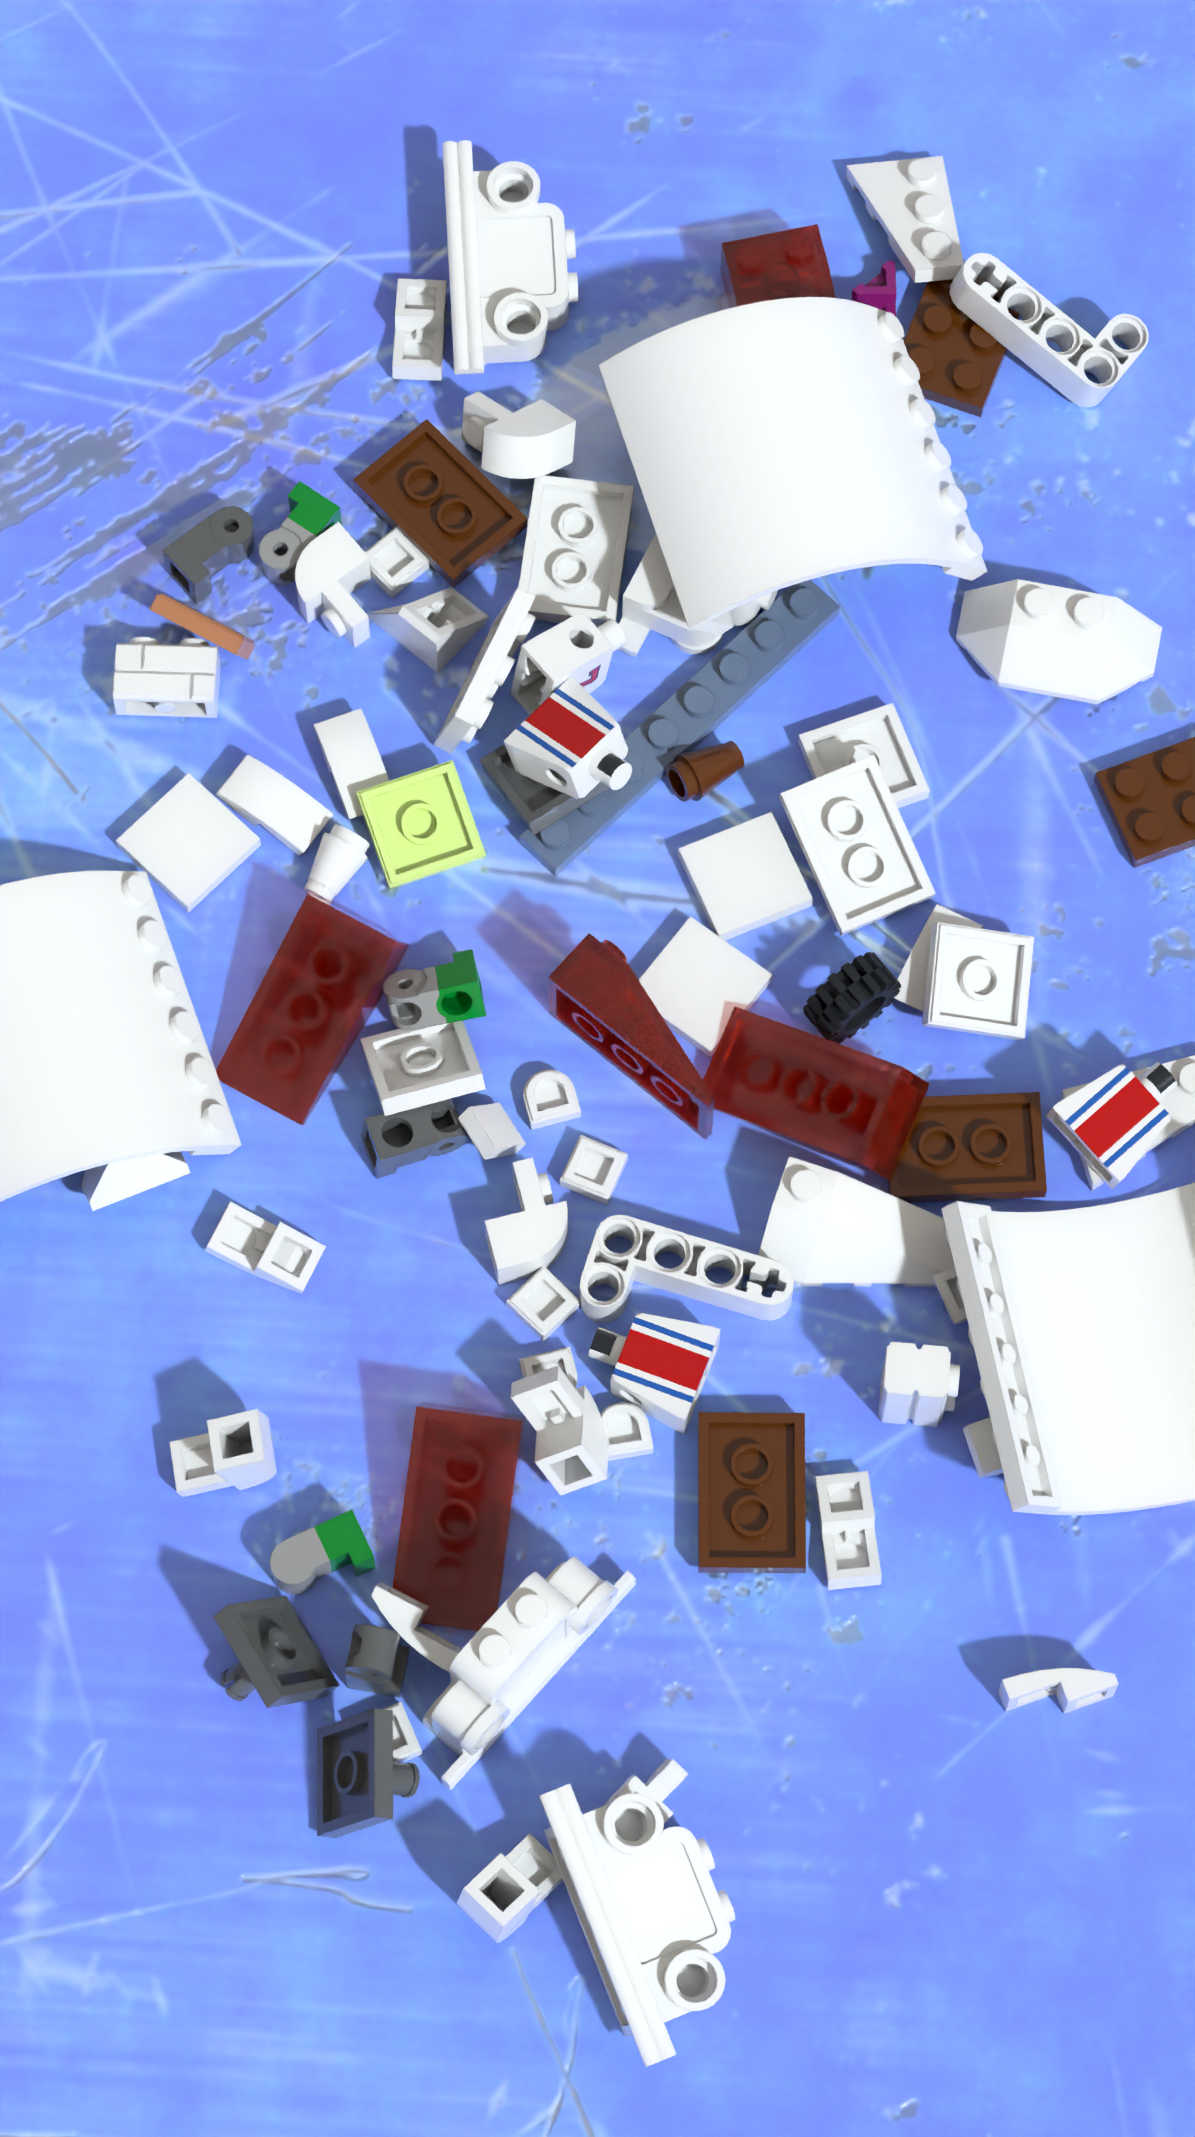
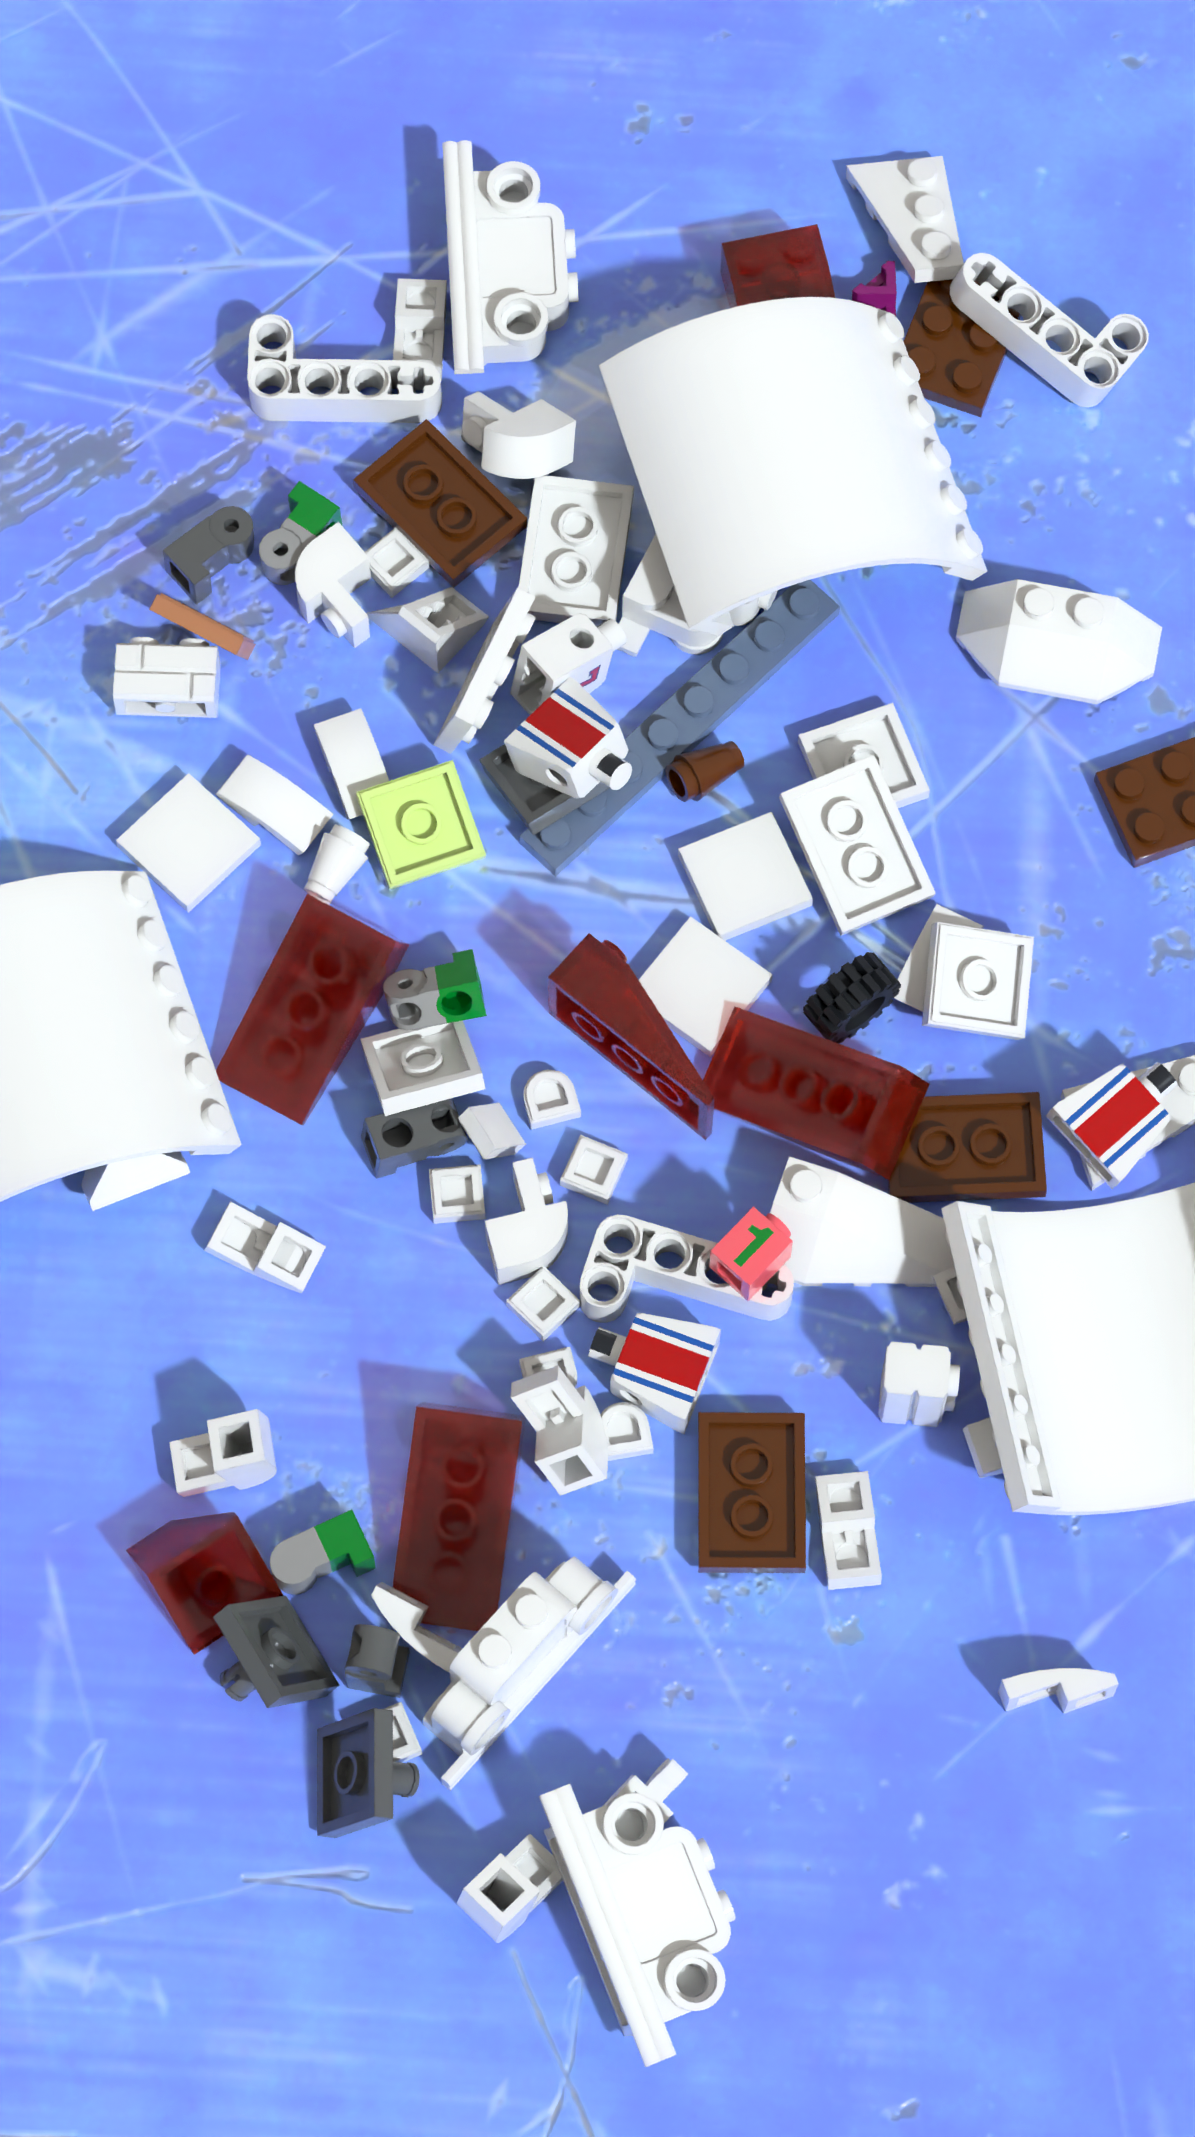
(199, 1569): none -> clear red slope
(342, 376): none -> white beam
(457, 1194): none -> white tile
(752, 1252): none -> coral brick

